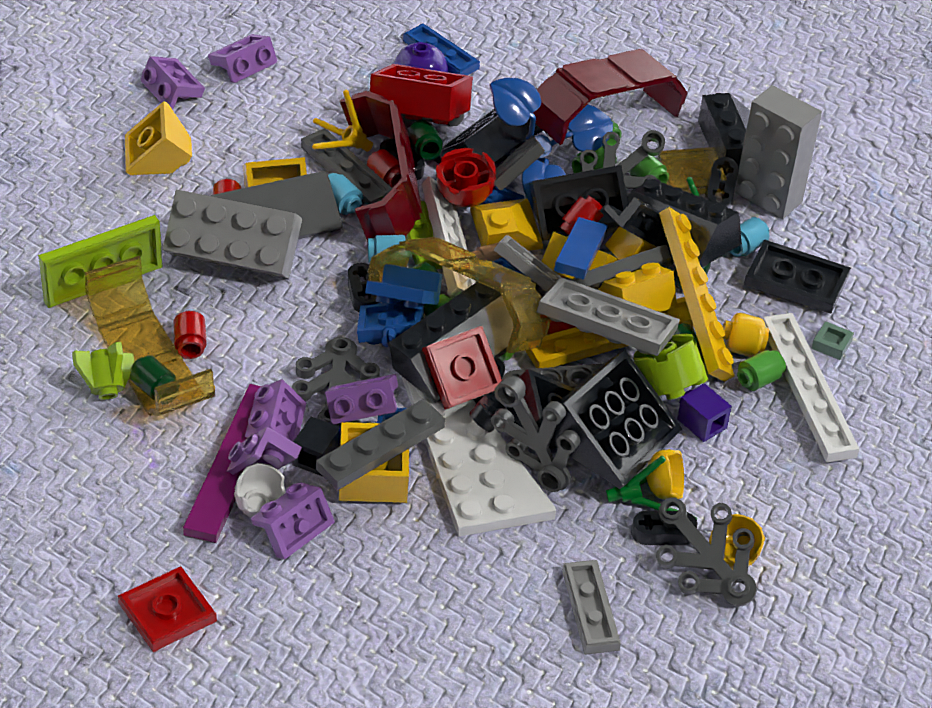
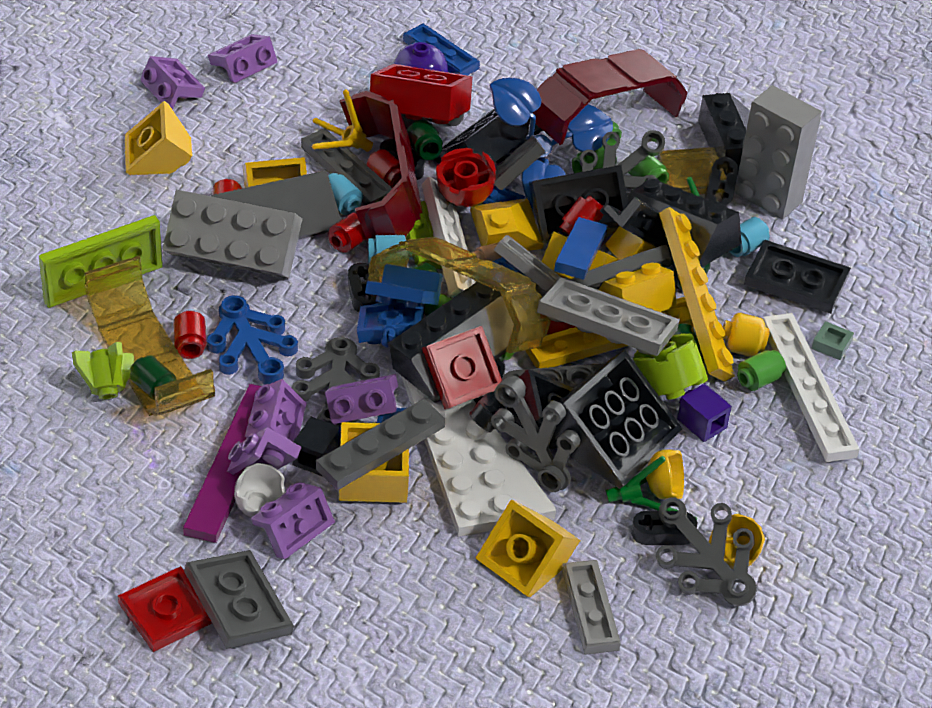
(237, 312): none -> blue plant
(238, 599): none -> dark grey tile
(346, 233): none -> red brick
(526, 548): none -> yellow slope

